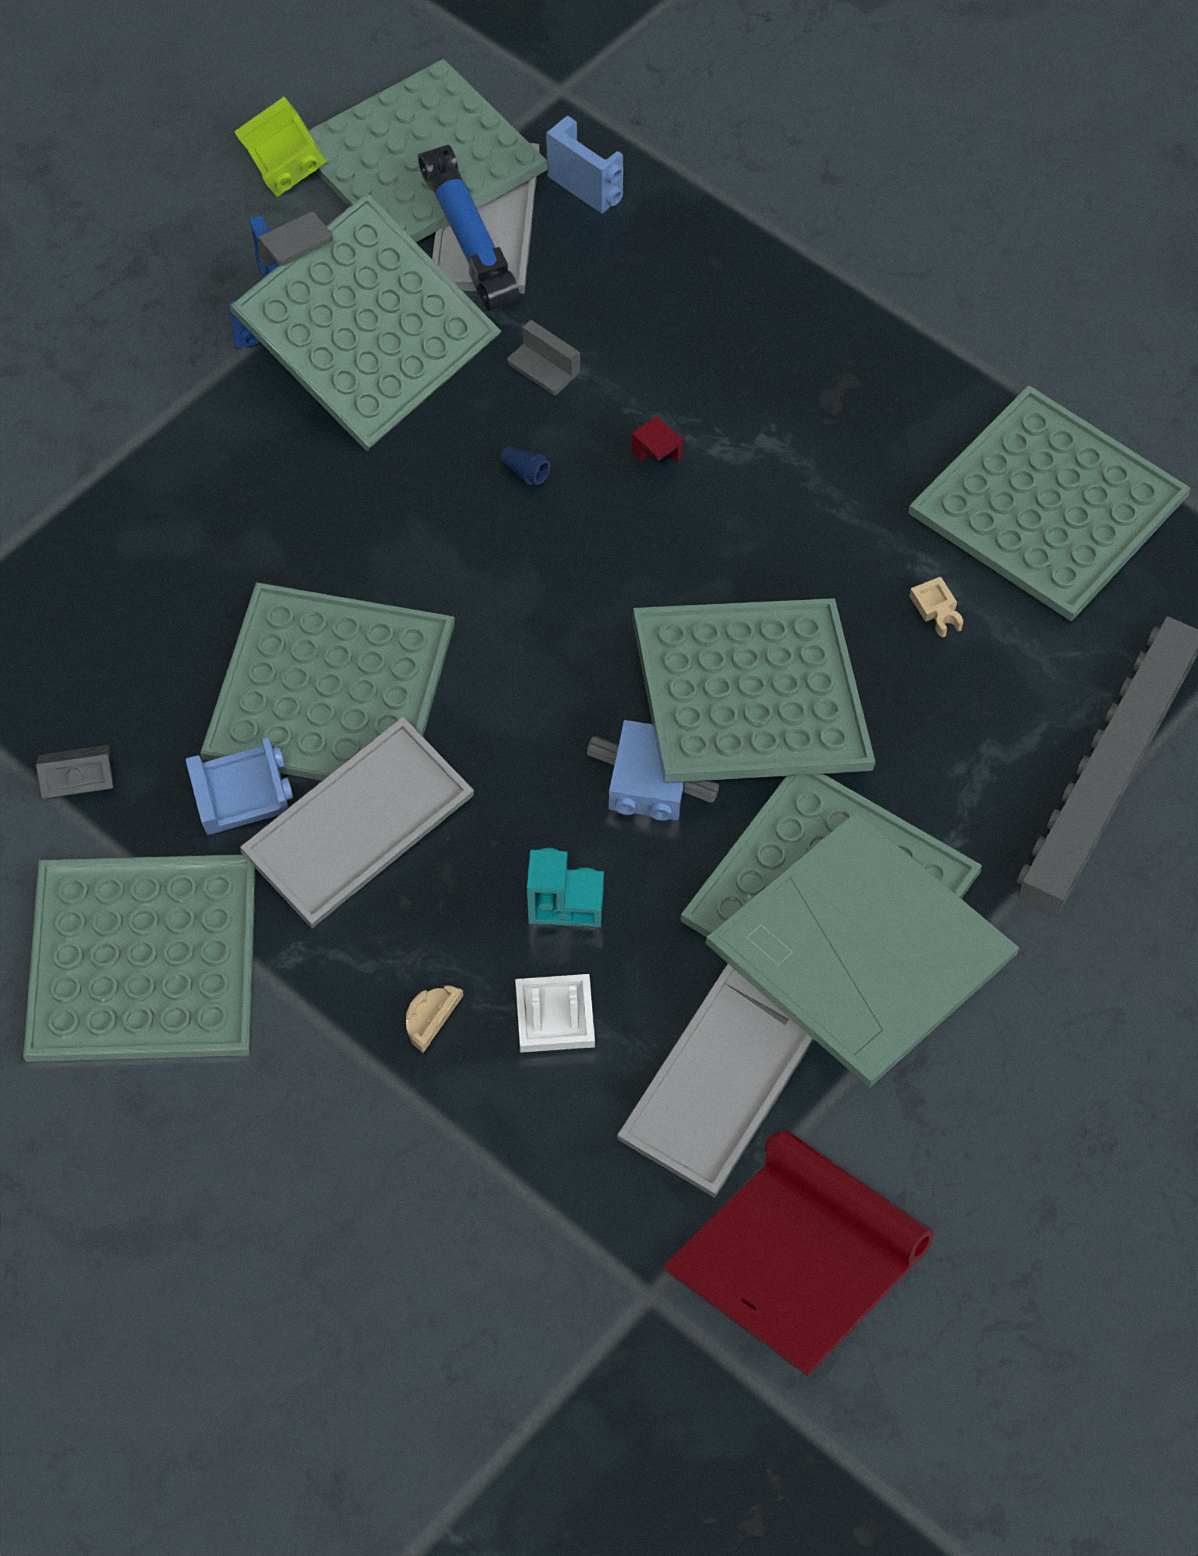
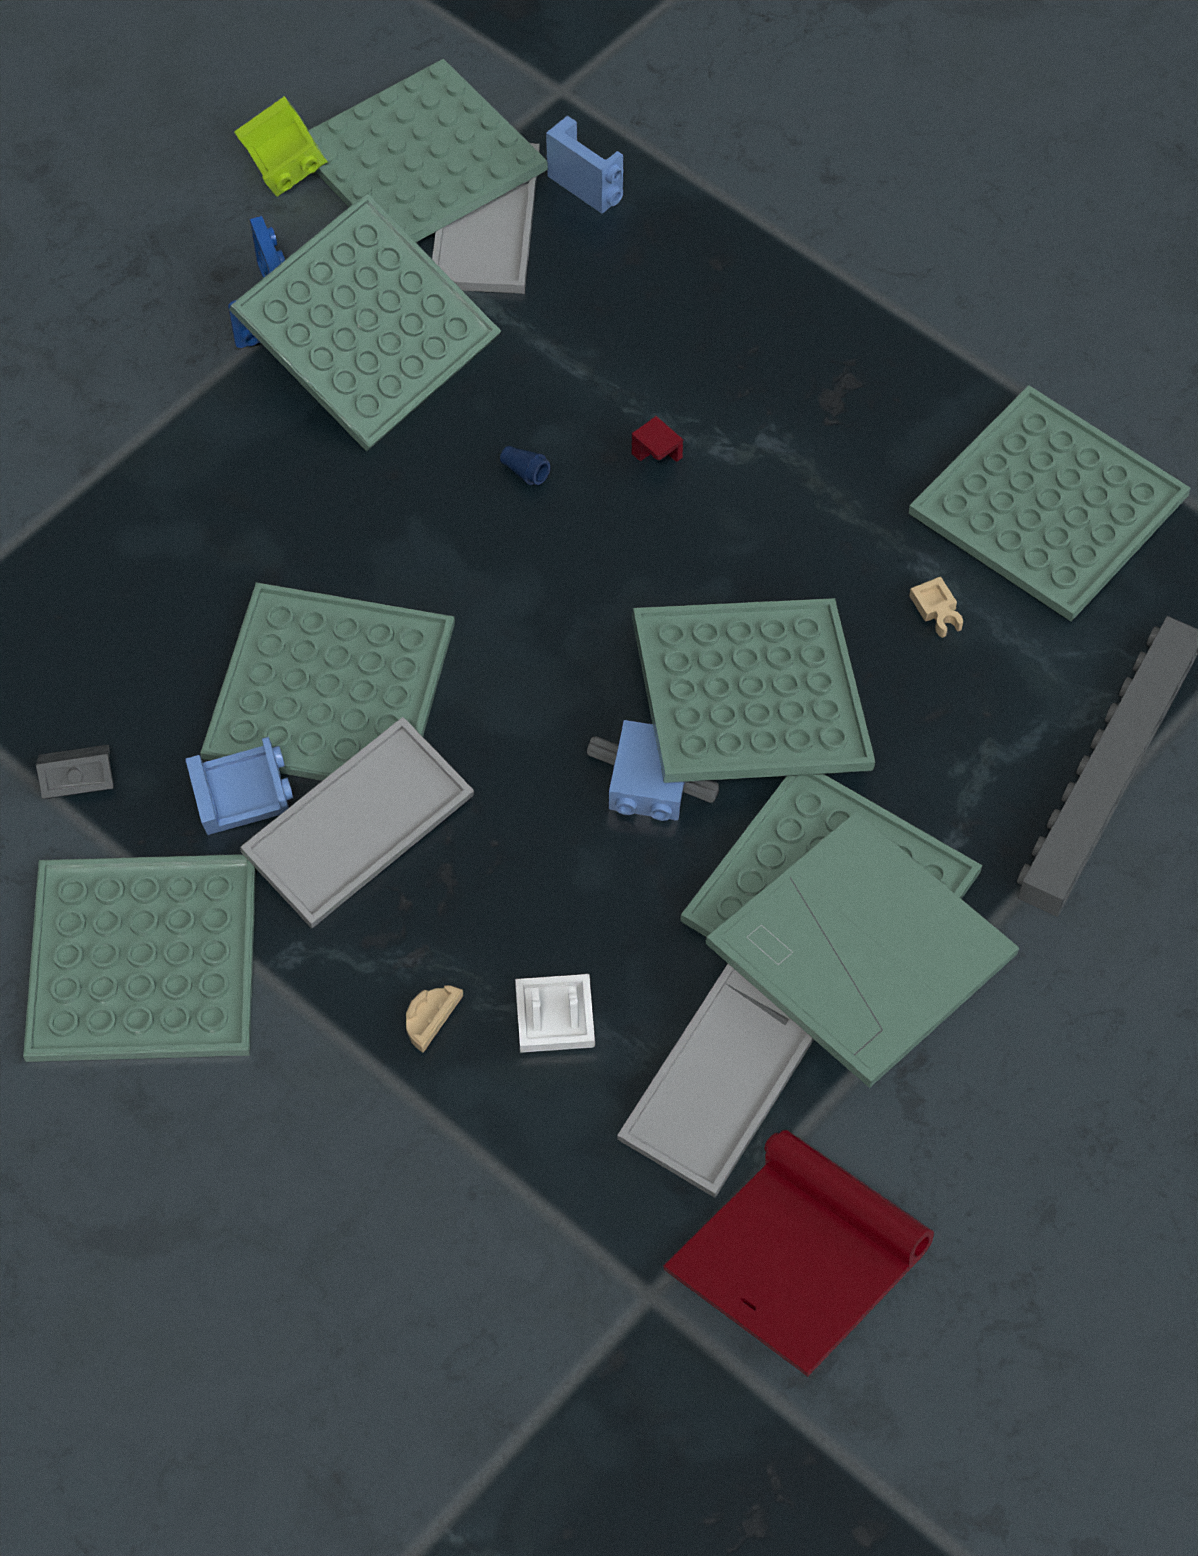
(293, 240): dark grey panel -> none
(486, 262): piece -> none
(545, 359): dark grey panel -> none
(562, 894): teal brick -> none

